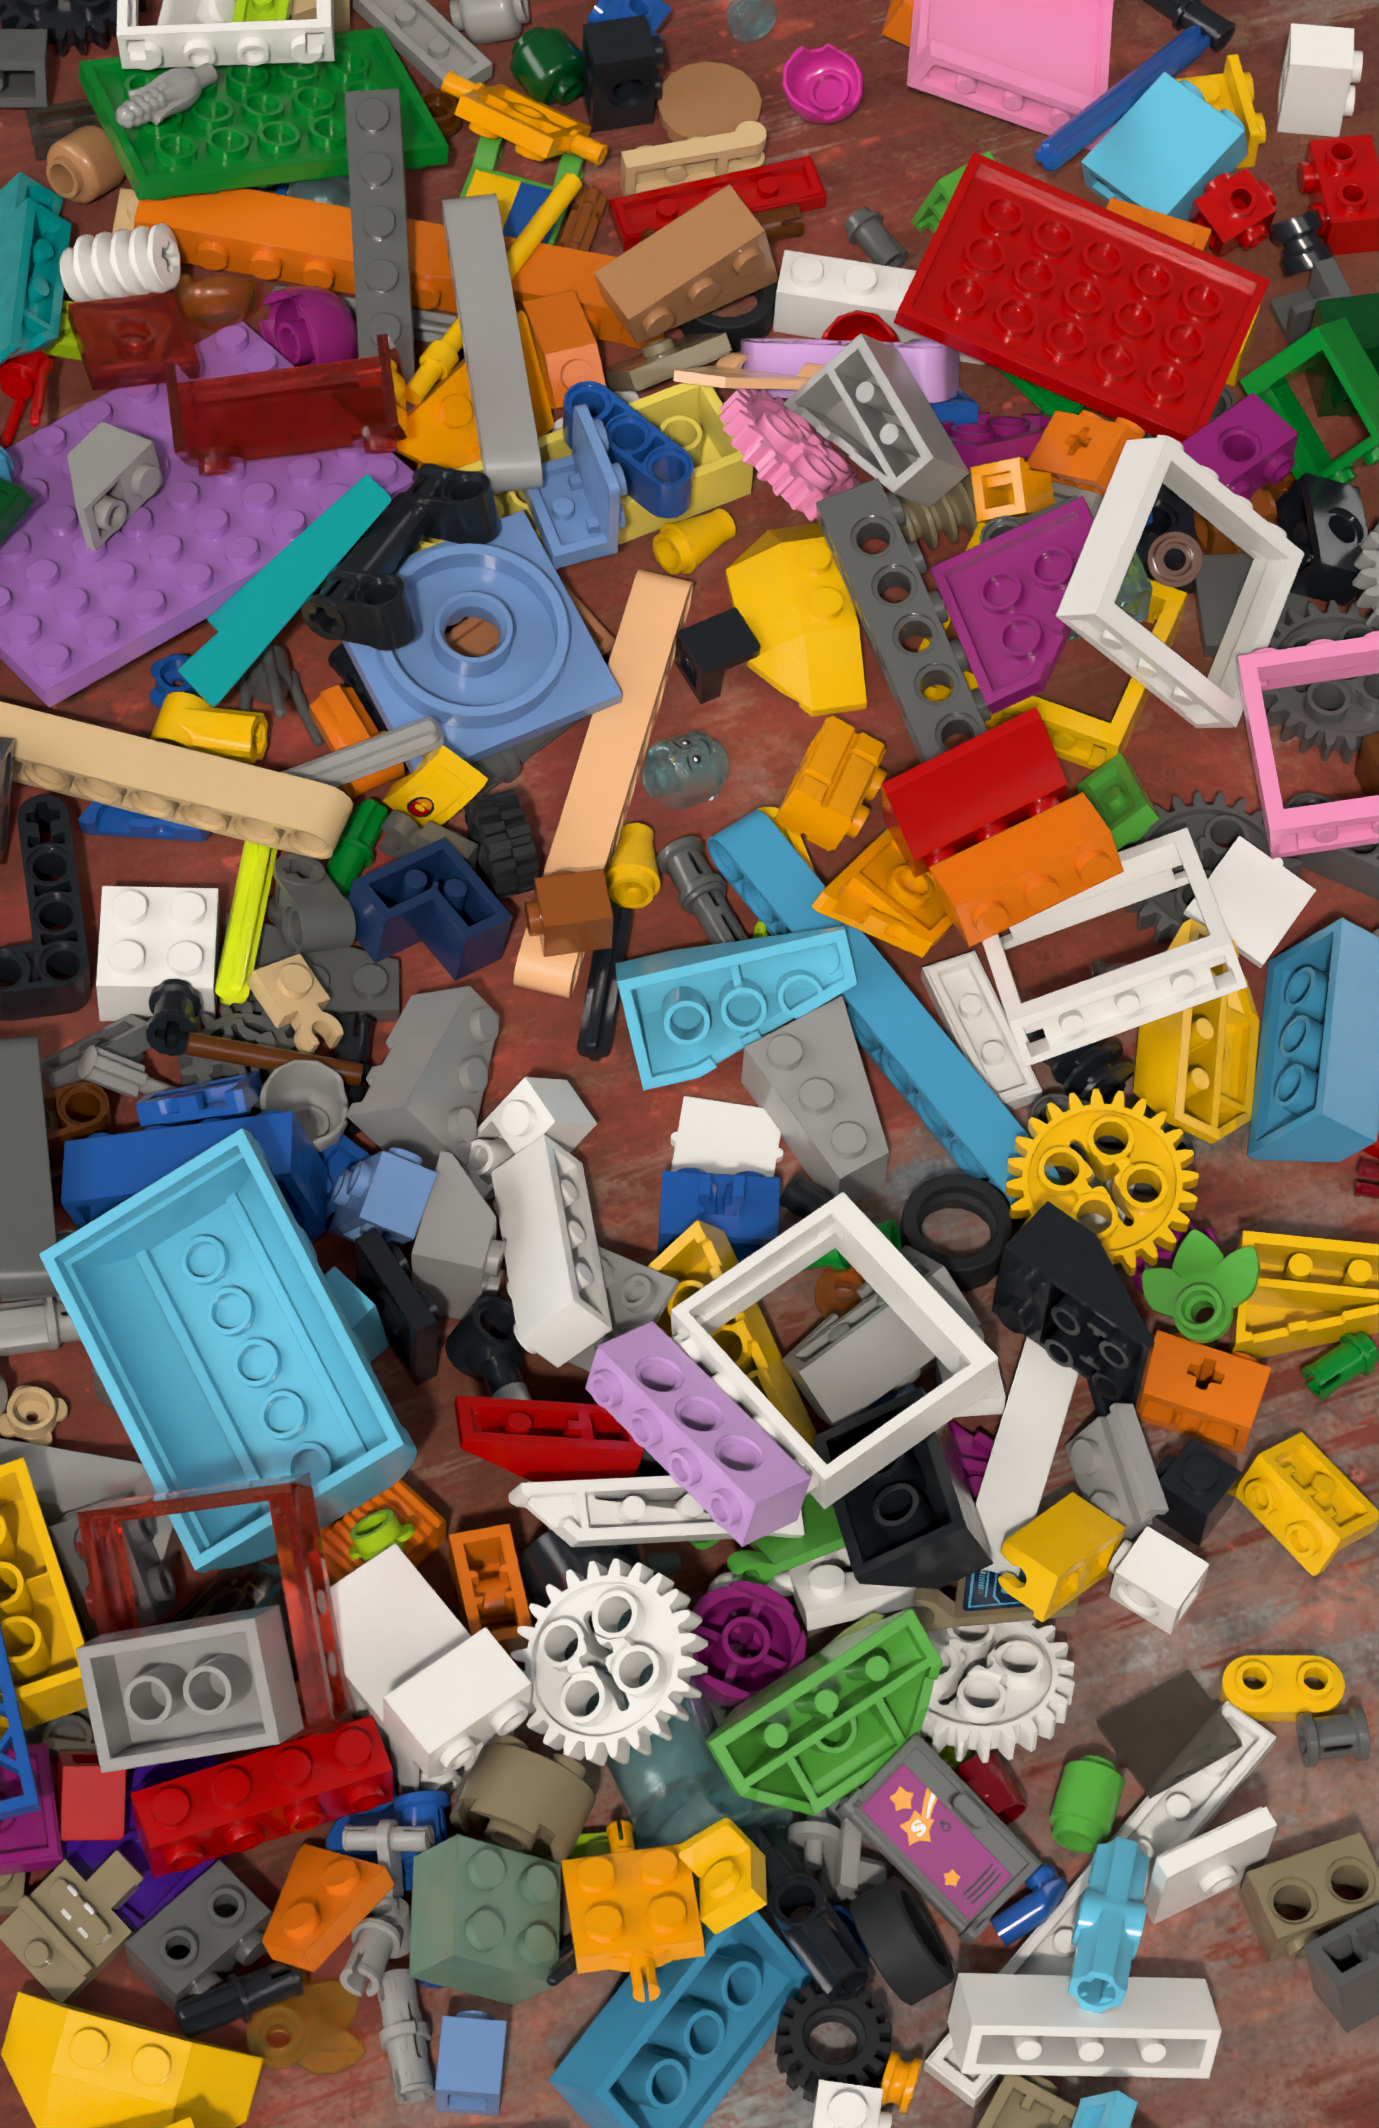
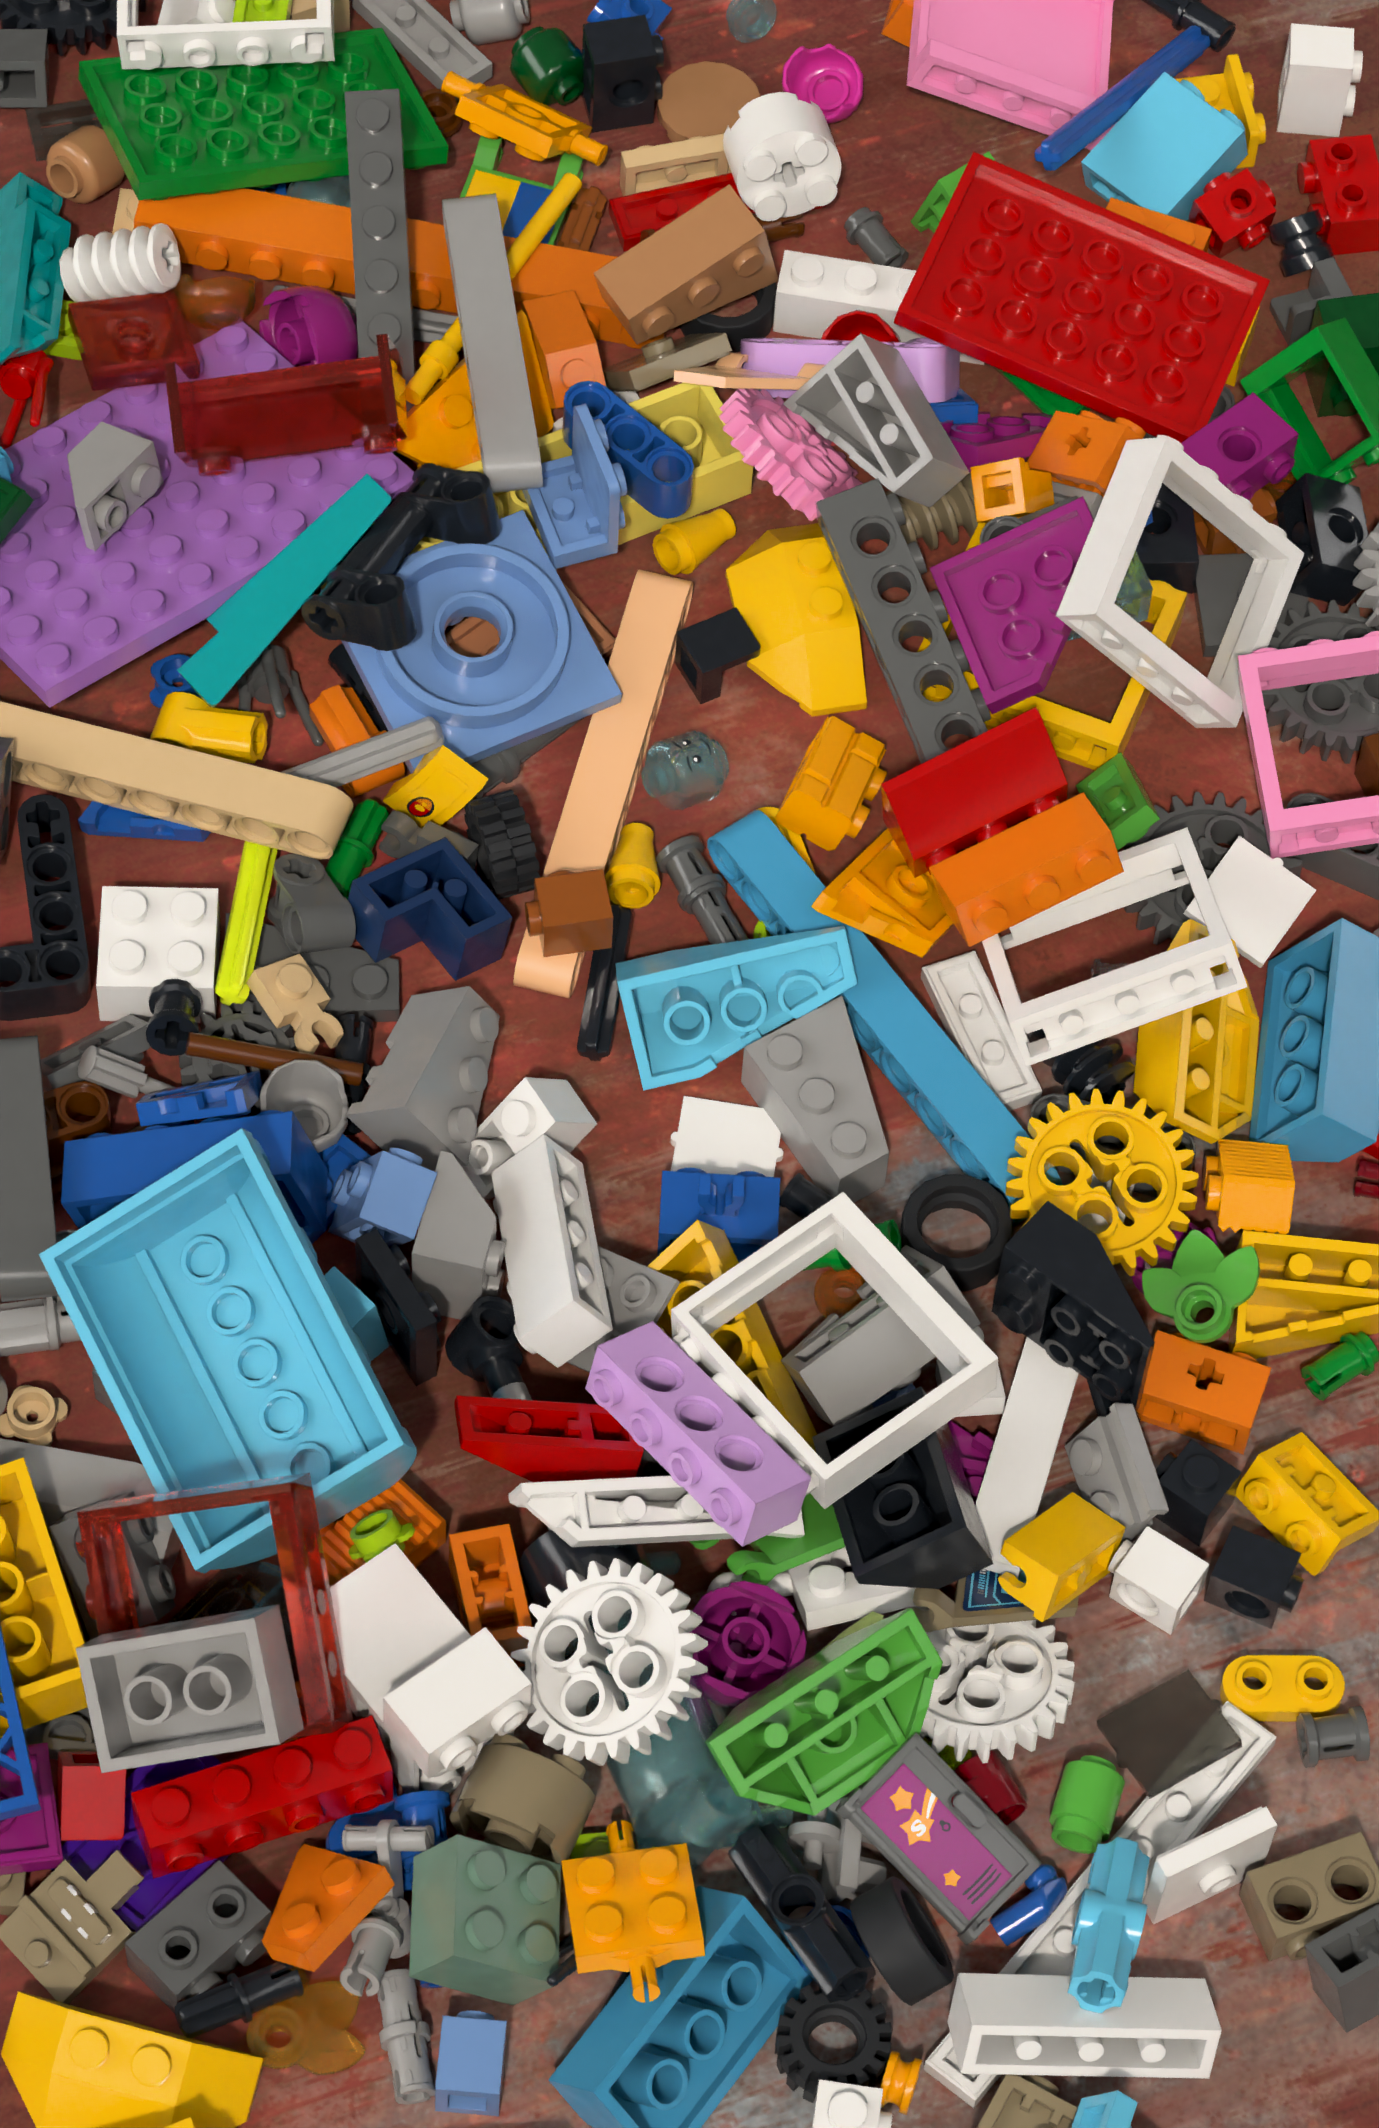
(165, 96): light grey piece -> none
(728, 1873): yellow bracket -> none
(782, 156): none -> white brick
(1191, 559): reddish brown plate -> none
(1250, 1186): none -> light orange brick
(1254, 1578): none -> black brick

